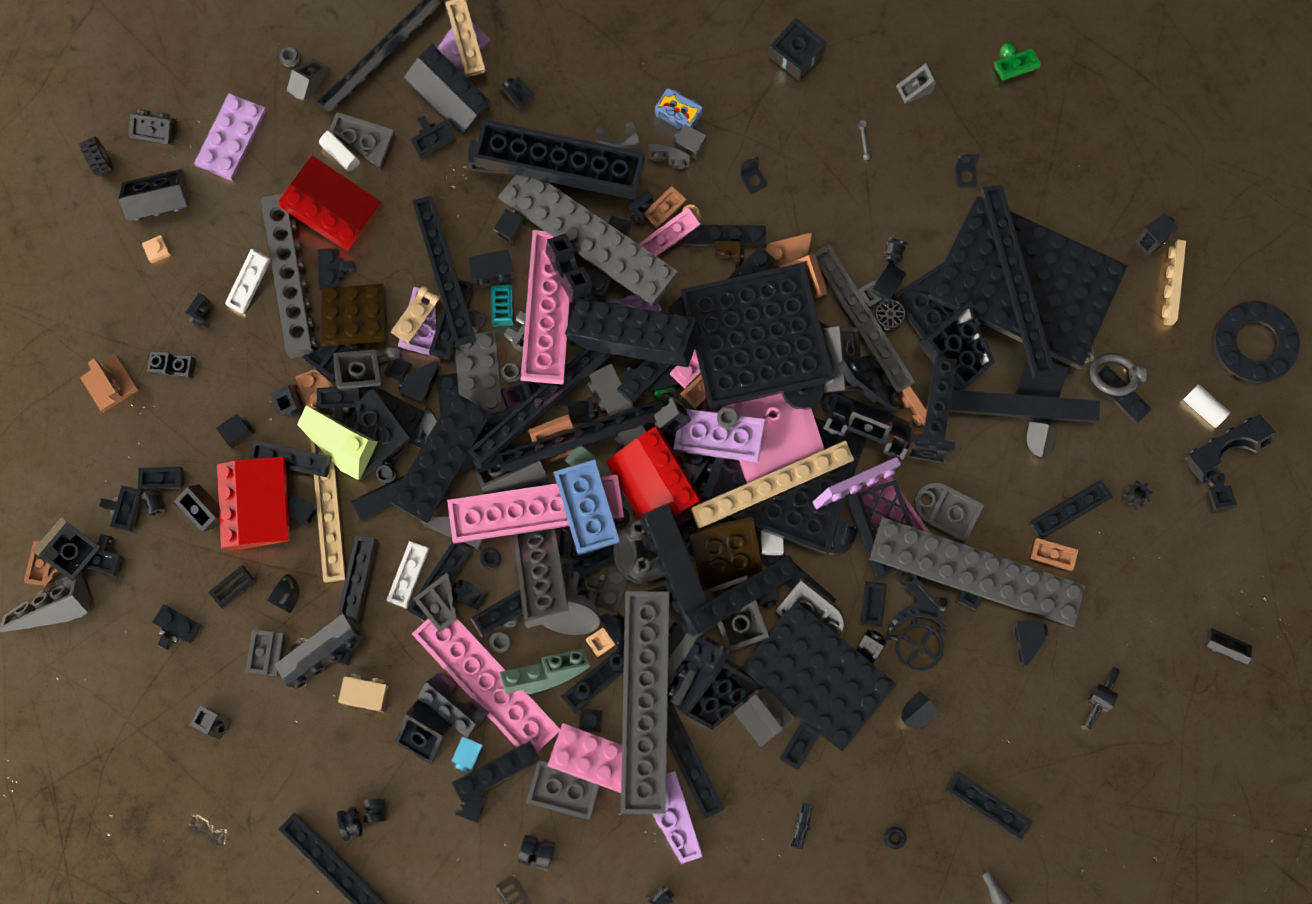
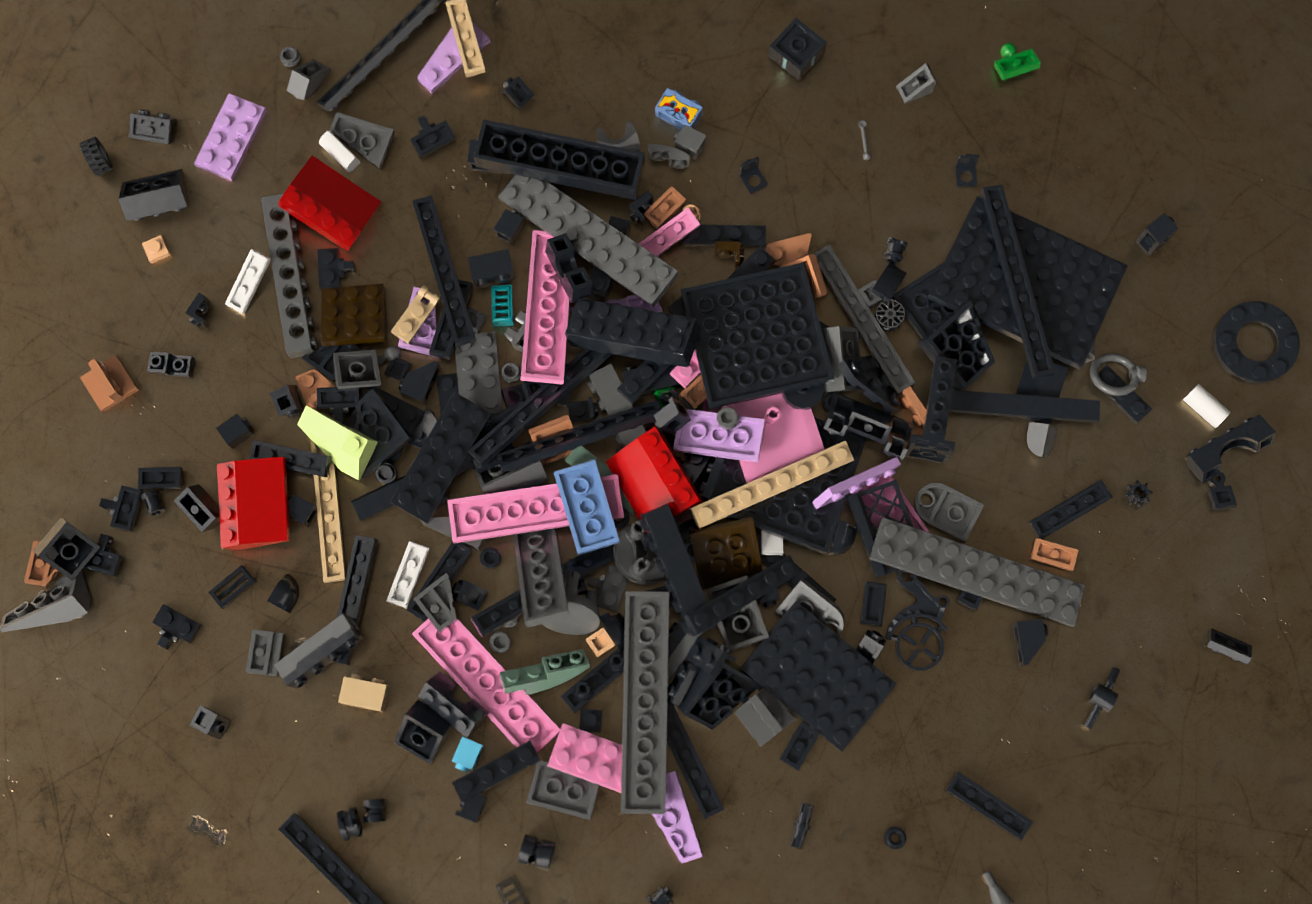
(447, 89): black slope -> none
(567, 545): black piece -> none
(919, 712): black brick -> none
(1173, 289): tan plate -> none

